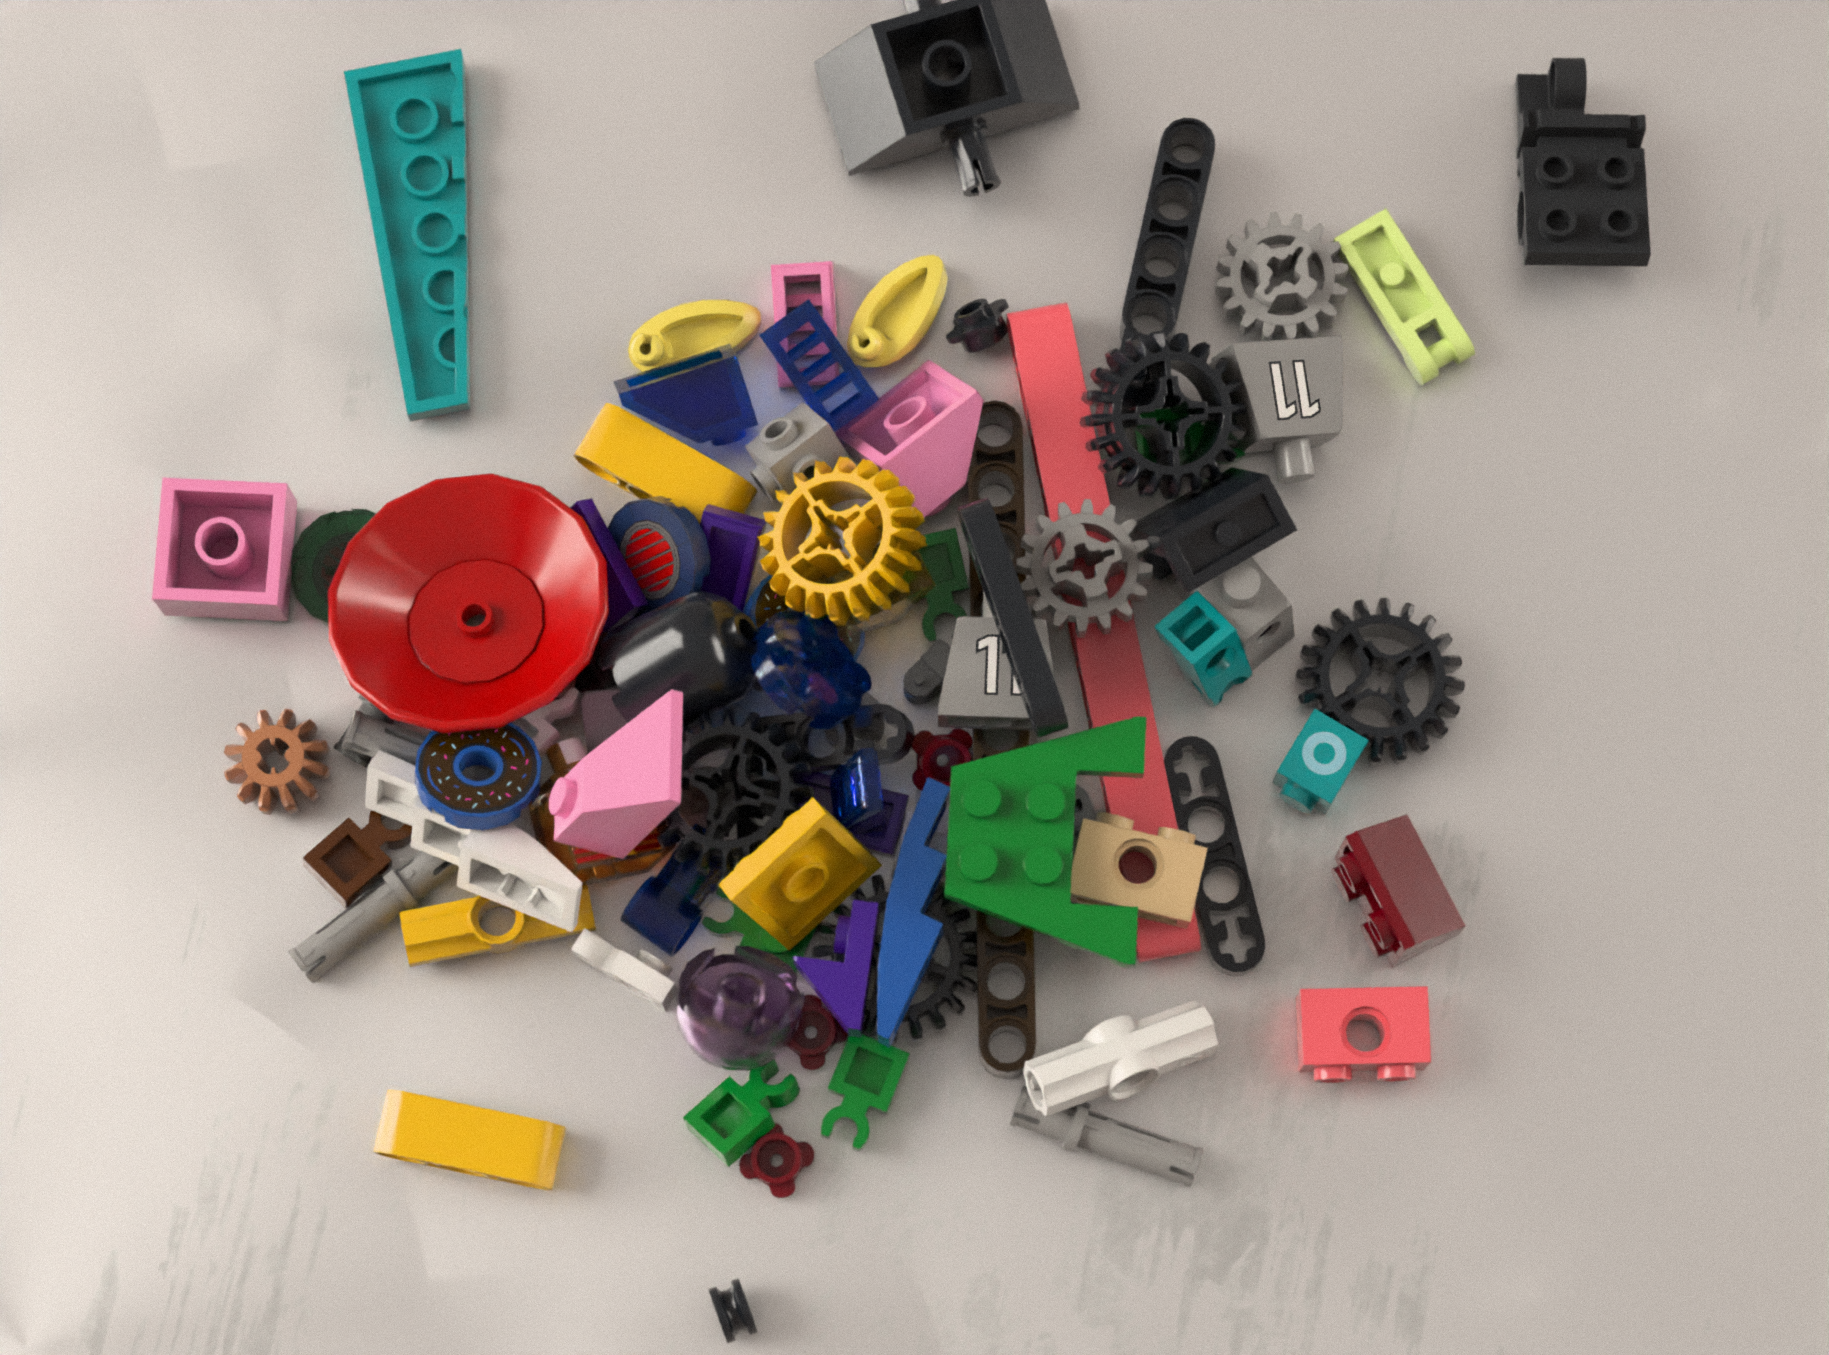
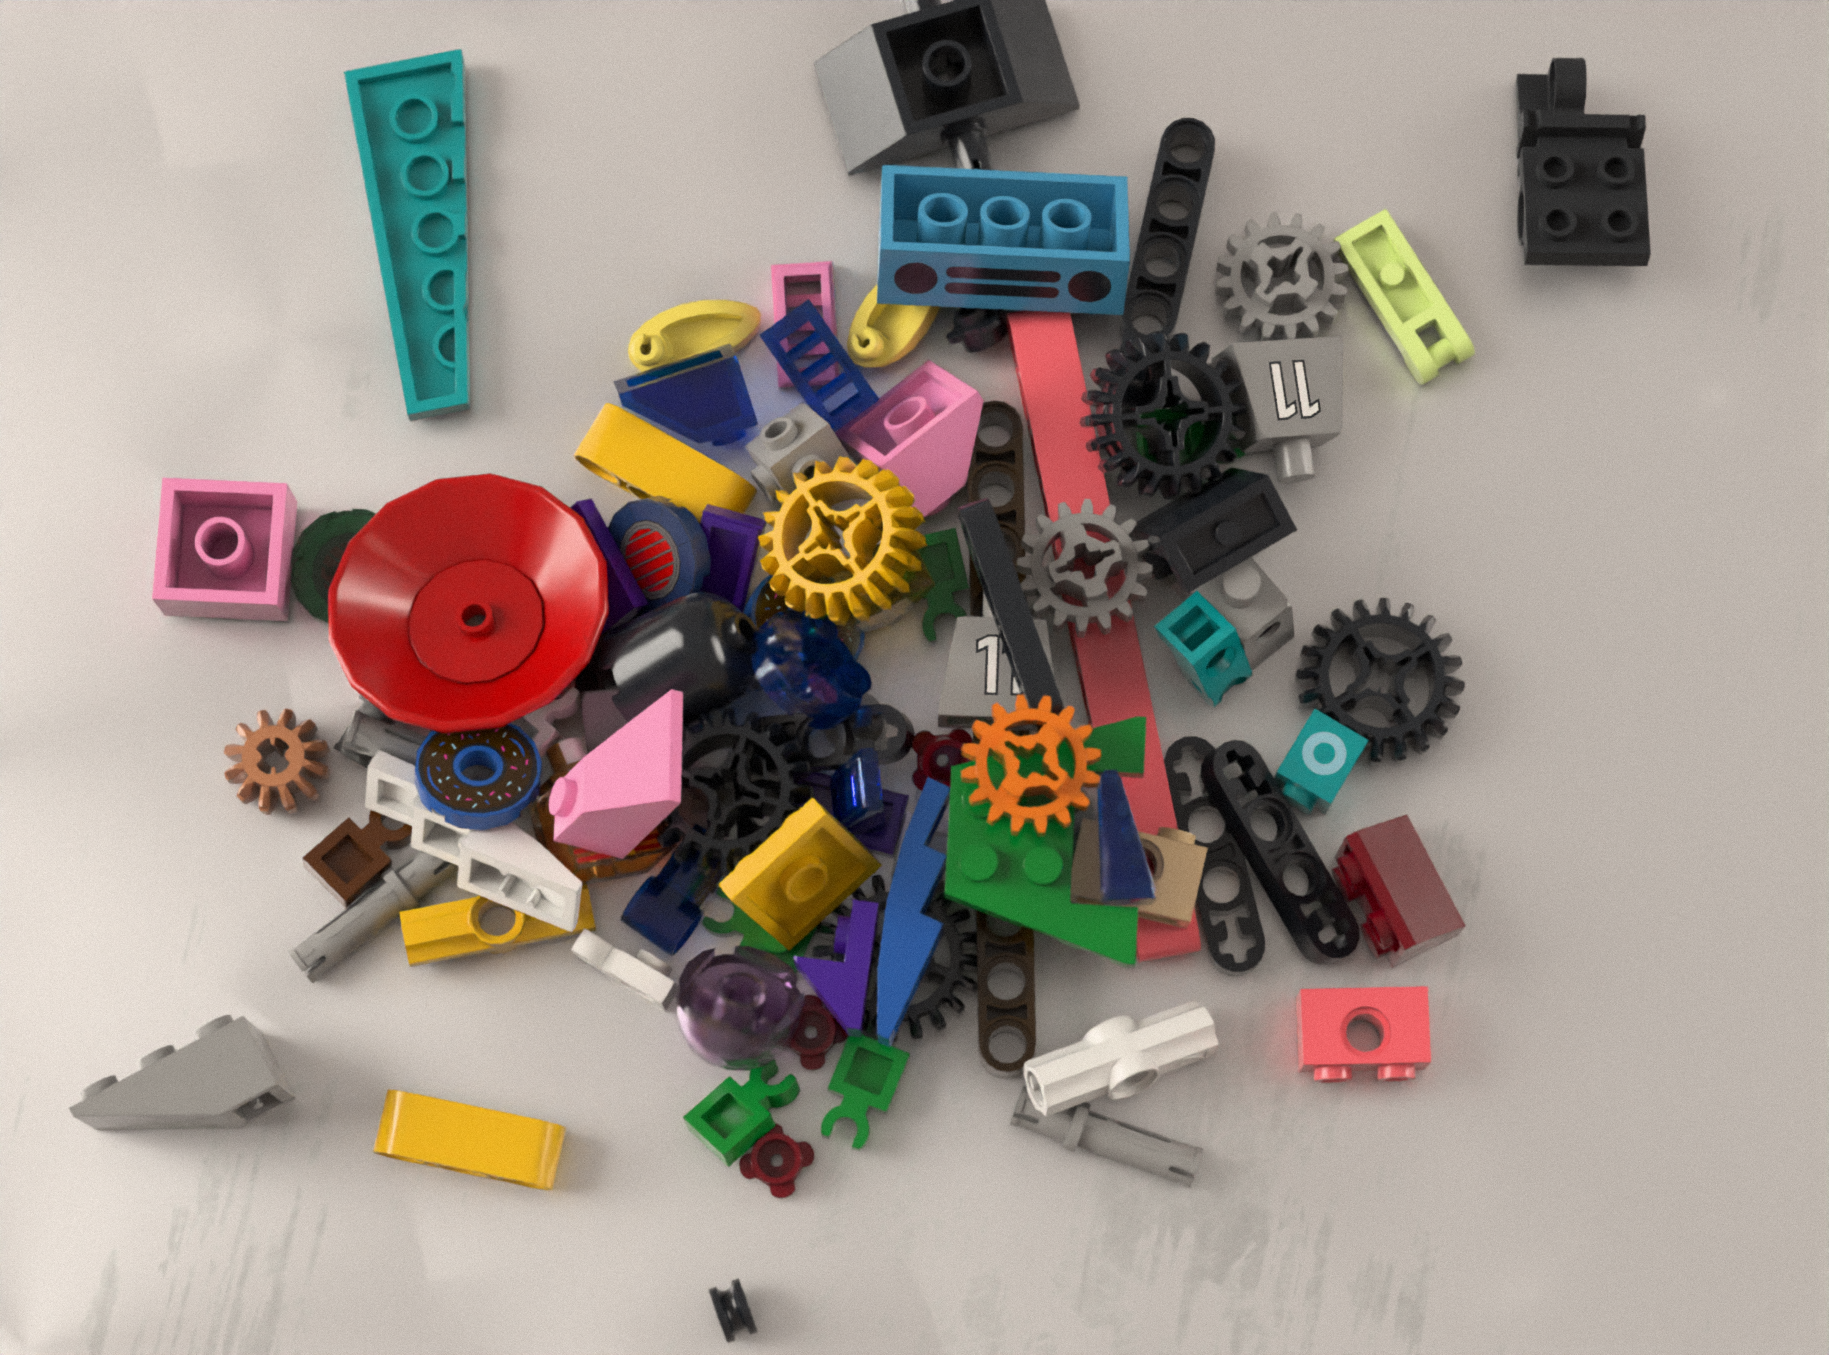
(208, 1084): none -> light grey slope
(927, 675): dark grey piece -> none
(1003, 240): none -> dark azure brick
(1046, 743): none -> orange gear
(1122, 861): none -> clear blue slope
(1271, 857): none -> black beam

